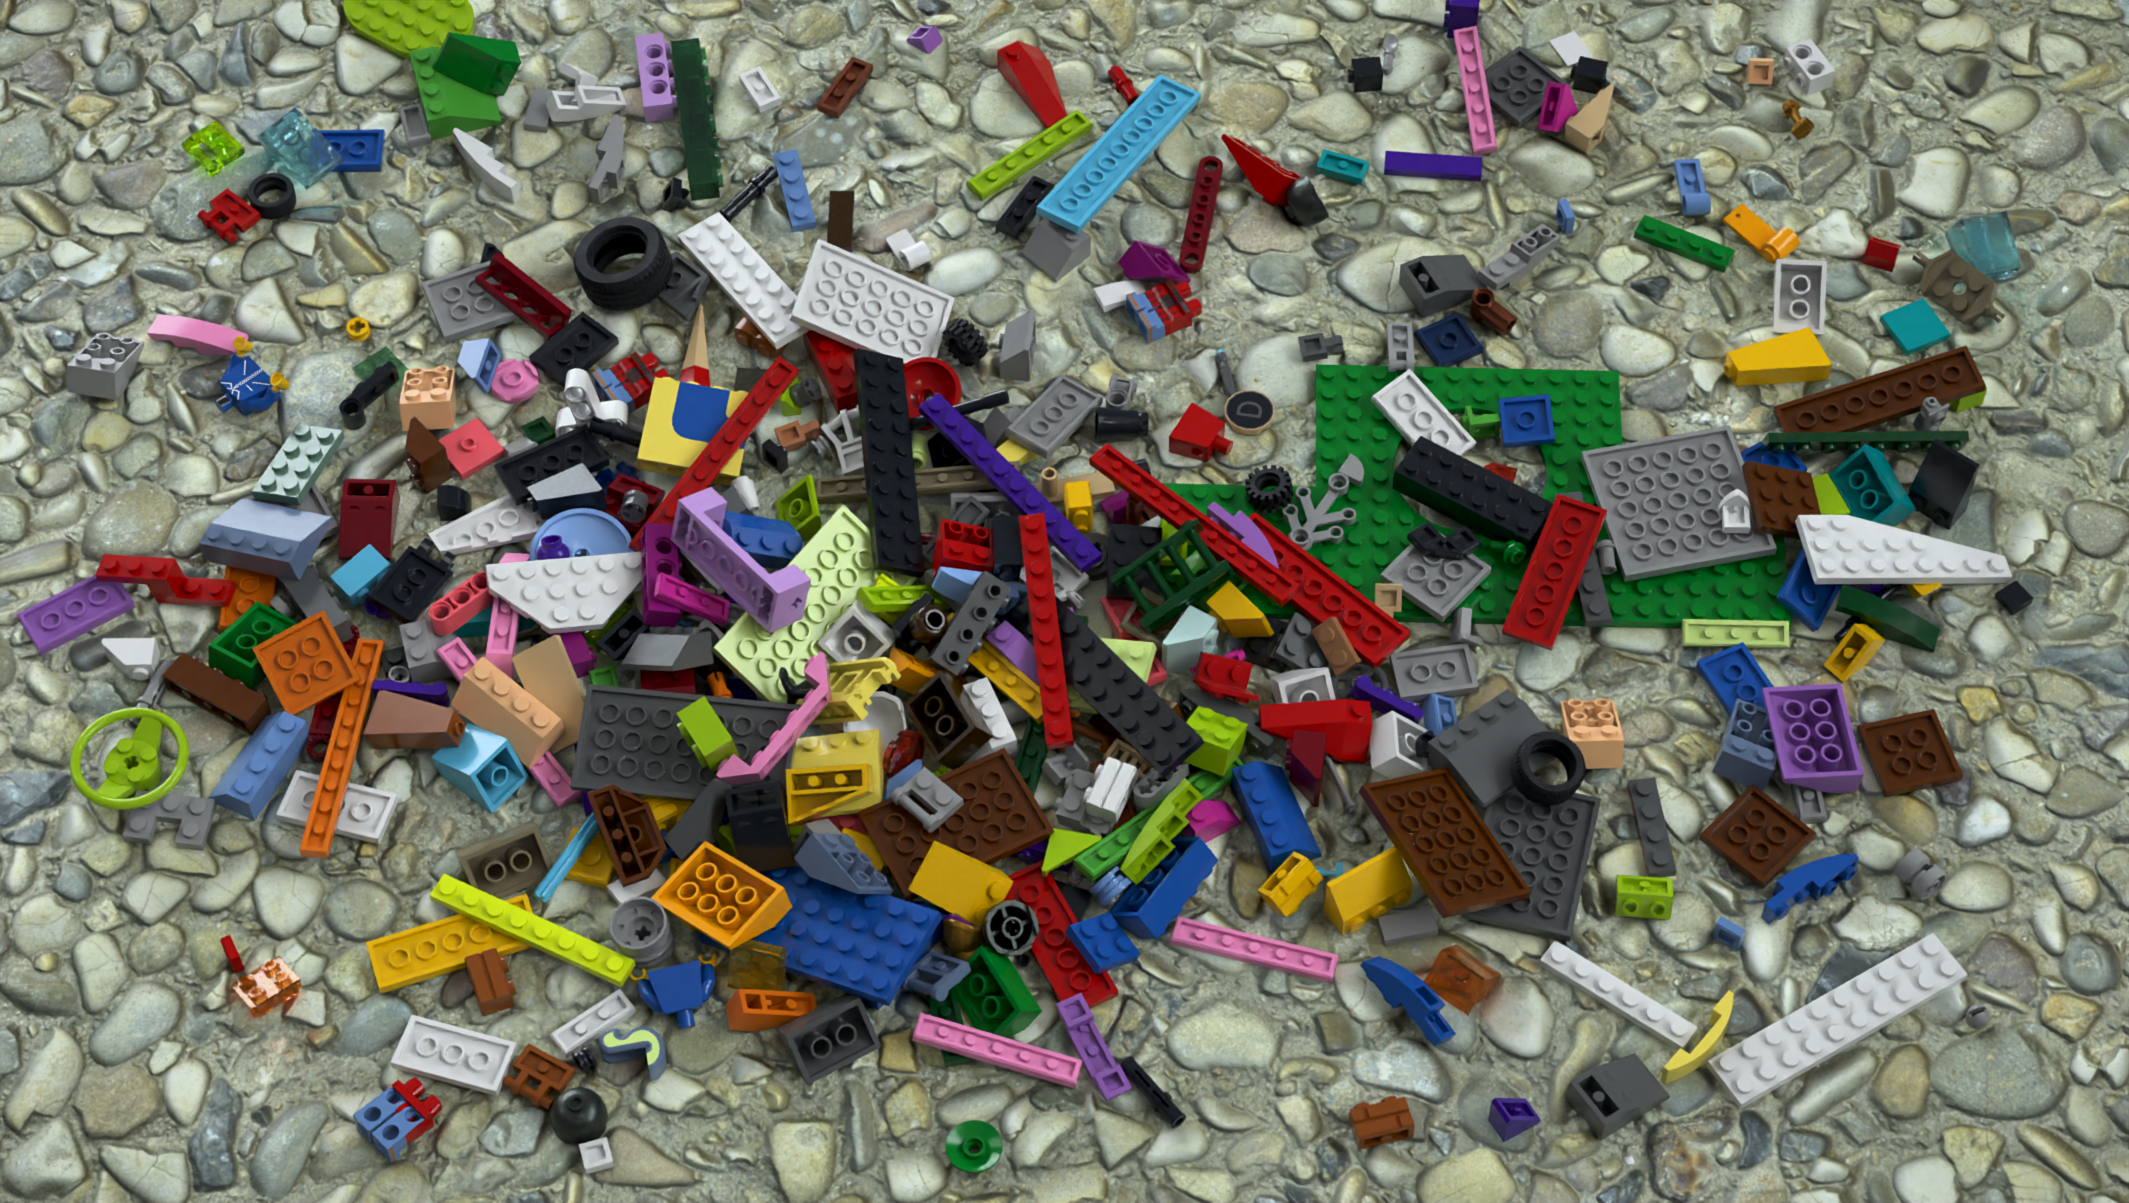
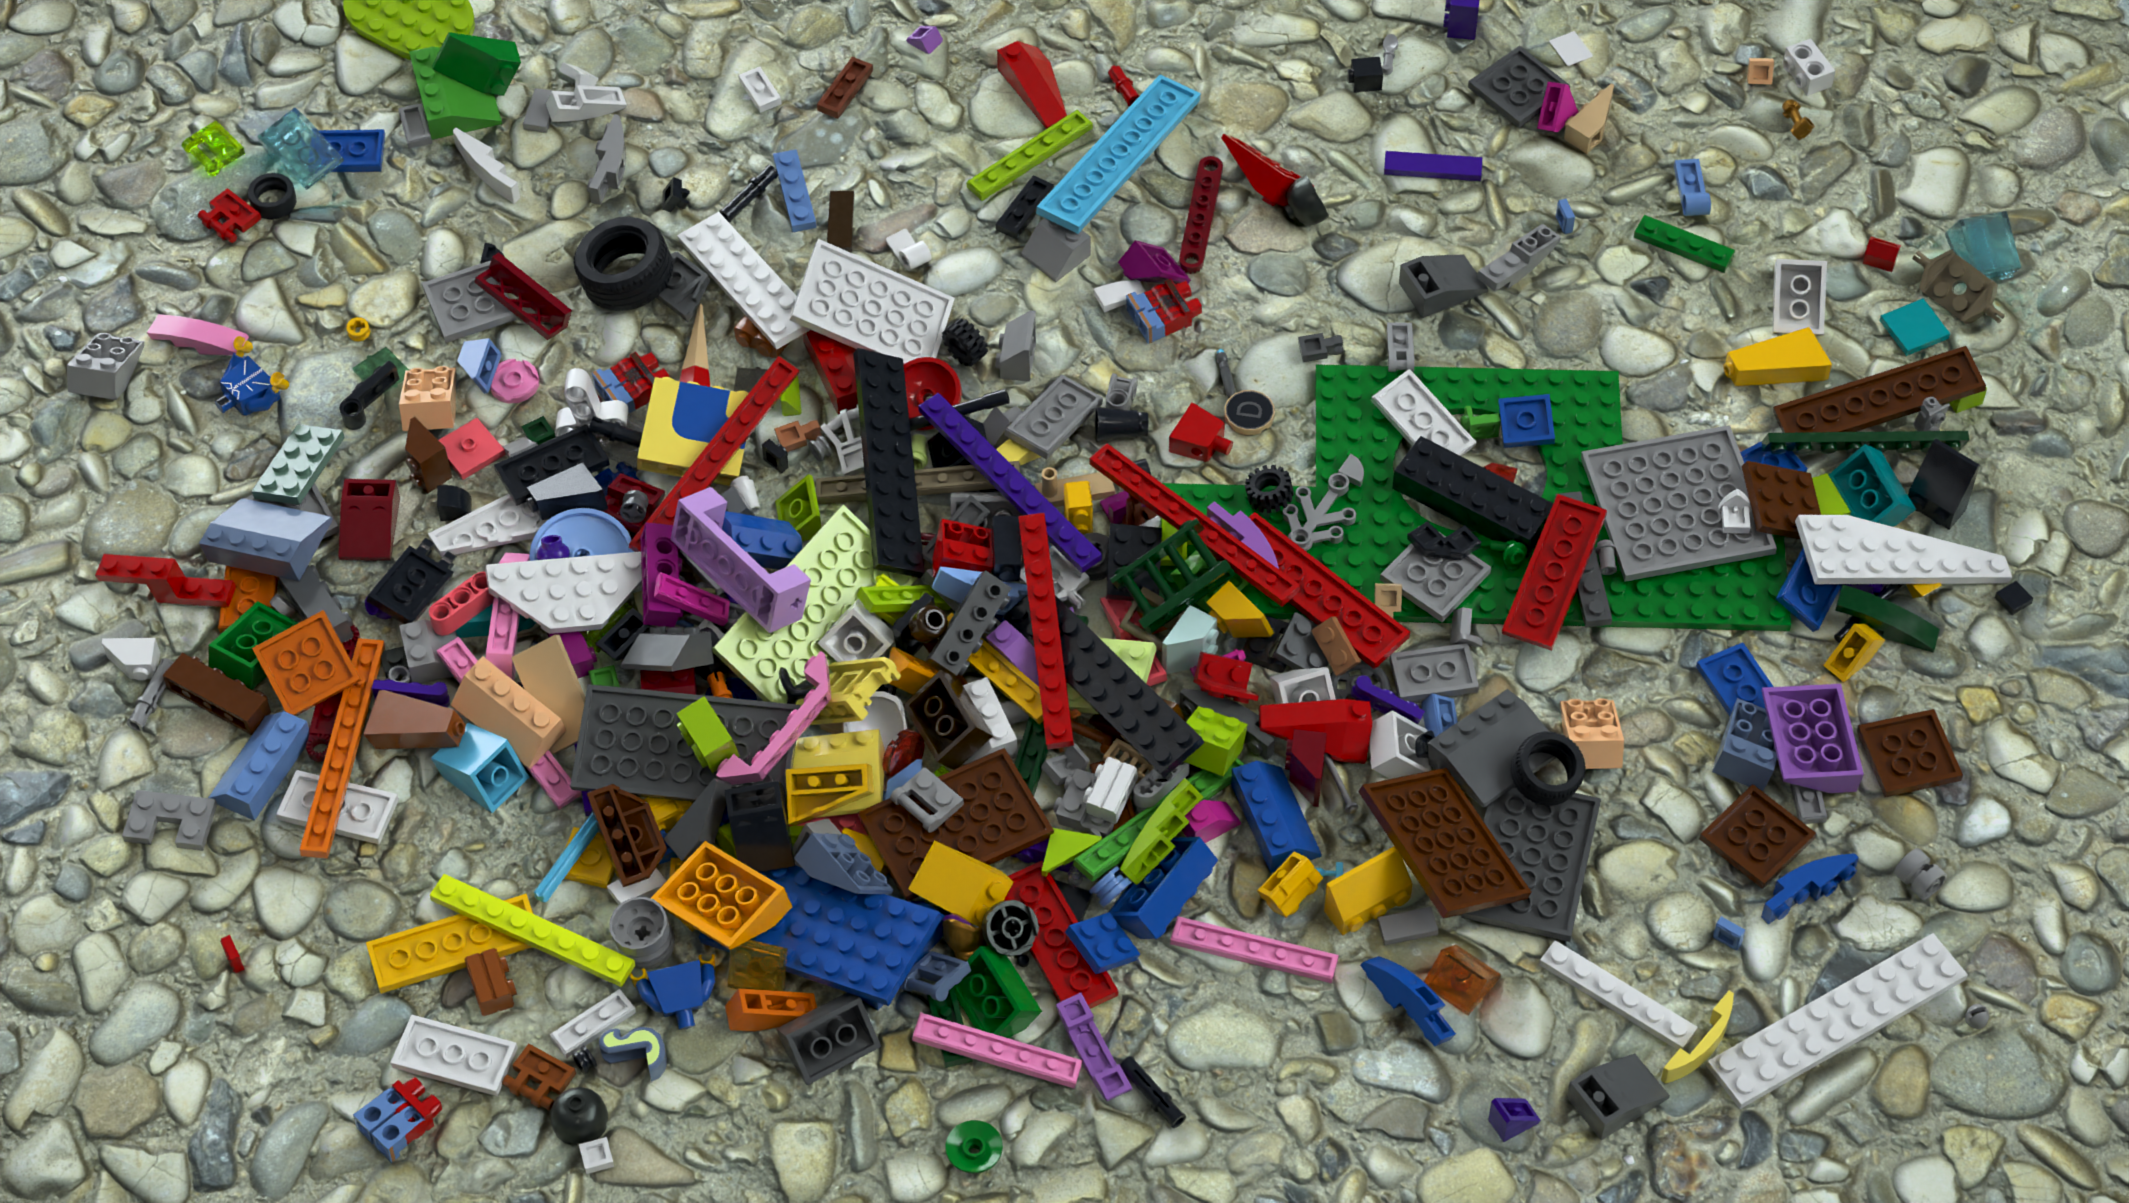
(74, 612): medium lavender tile -> none
(137, 752): lime piece -> none
(265, 984): clear orange hinge -> none
(360, 575): medium azure brick -> none
(506, 861): dark tan slope -> none
(574, 346): black plate -> none
(655, 78): lavender brick -> none
(695, 119): clear green brick -> none
(805, 392): dark grey wheel -> none
(1342, 167): teal plate -> none
(1381, 1122): dark orange brick -> none
(1448, 341): dark blue tile -> none
(1475, 90): bright pink tile -> none
(1487, 309): copper piece -> none
(1589, 75): black brick -> none
(1644, 897): lime bracket -> none
(1651, 828): dark grey plate -> none
(1733, 632): yellowish green tile -> none
(1760, 236): light orange door -> none

